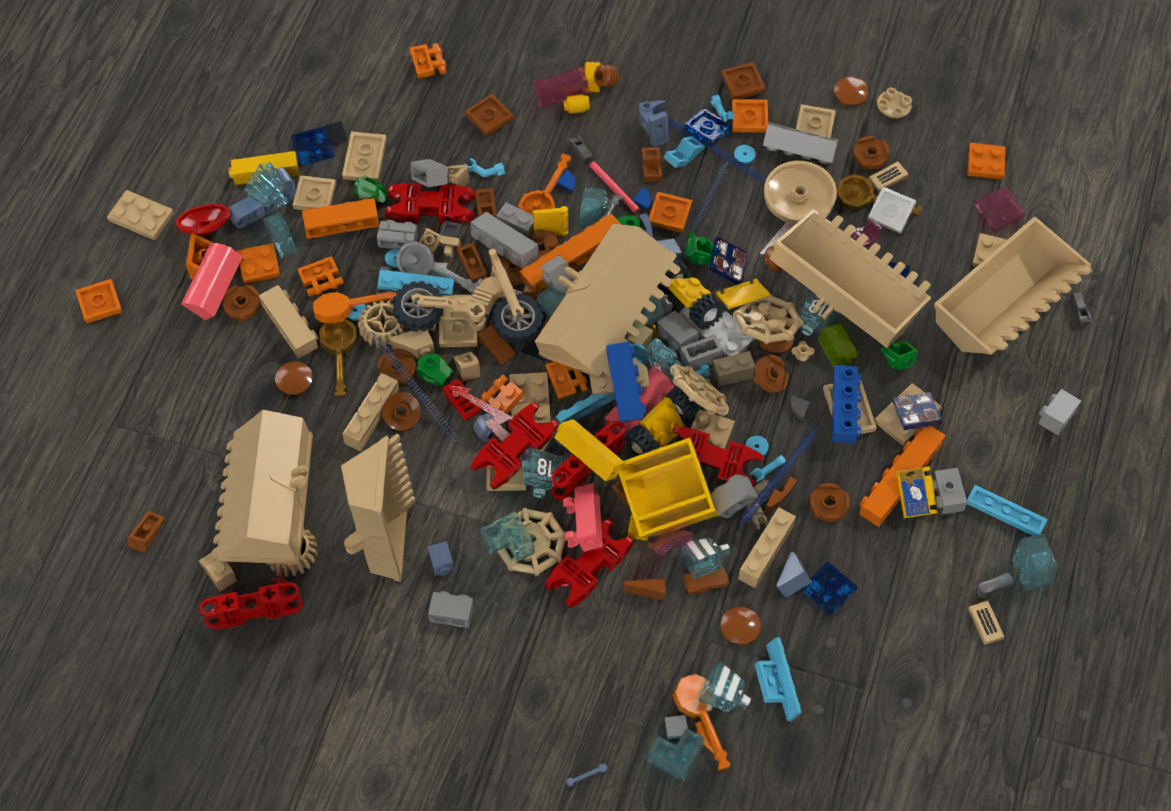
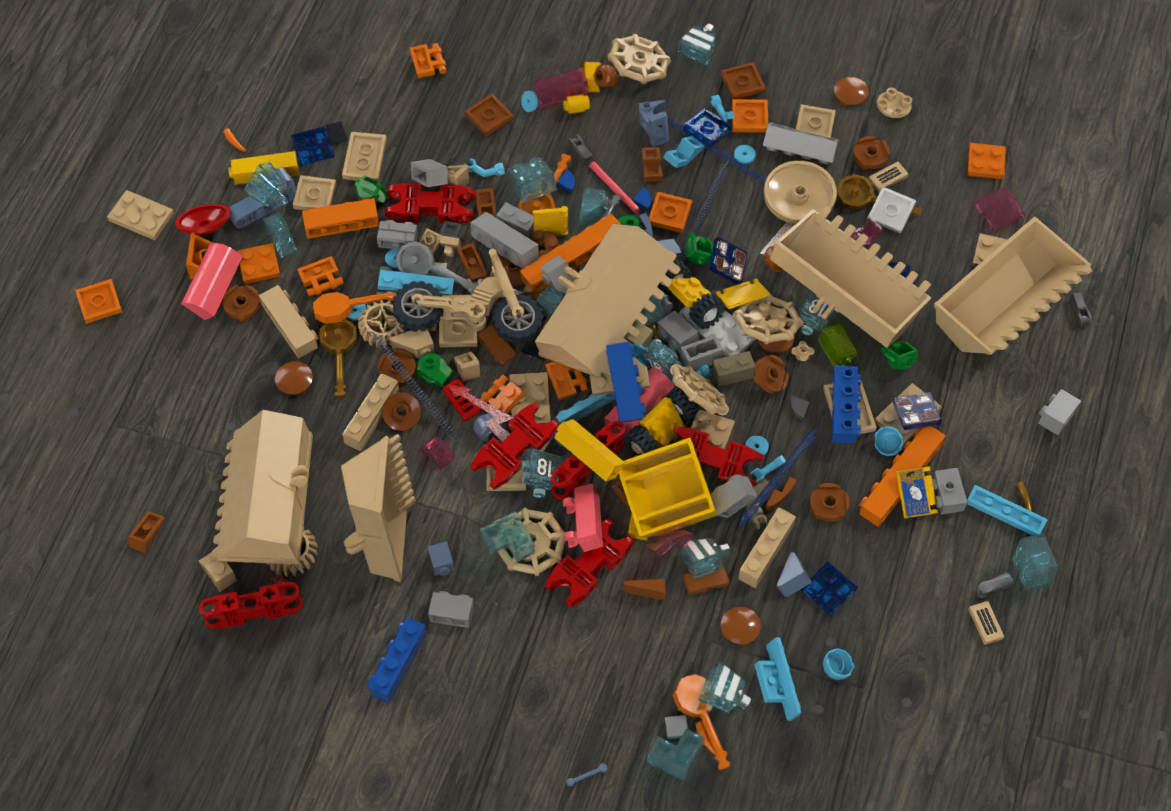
(231, 139): none -> orange helmet
(397, 660): none -> blue brick
(438, 451): none -> clear pink bracket
(532, 105): none -> medium azure wheel
(532, 179): none -> clear light blue brick
(644, 49): none -> tan plate
(698, 43): none -> clear light blue torso
(838, 664): none -> medium azure hair
(889, 441): none -> medium azure hair
(1023, 492): none -> pearl gold helmet

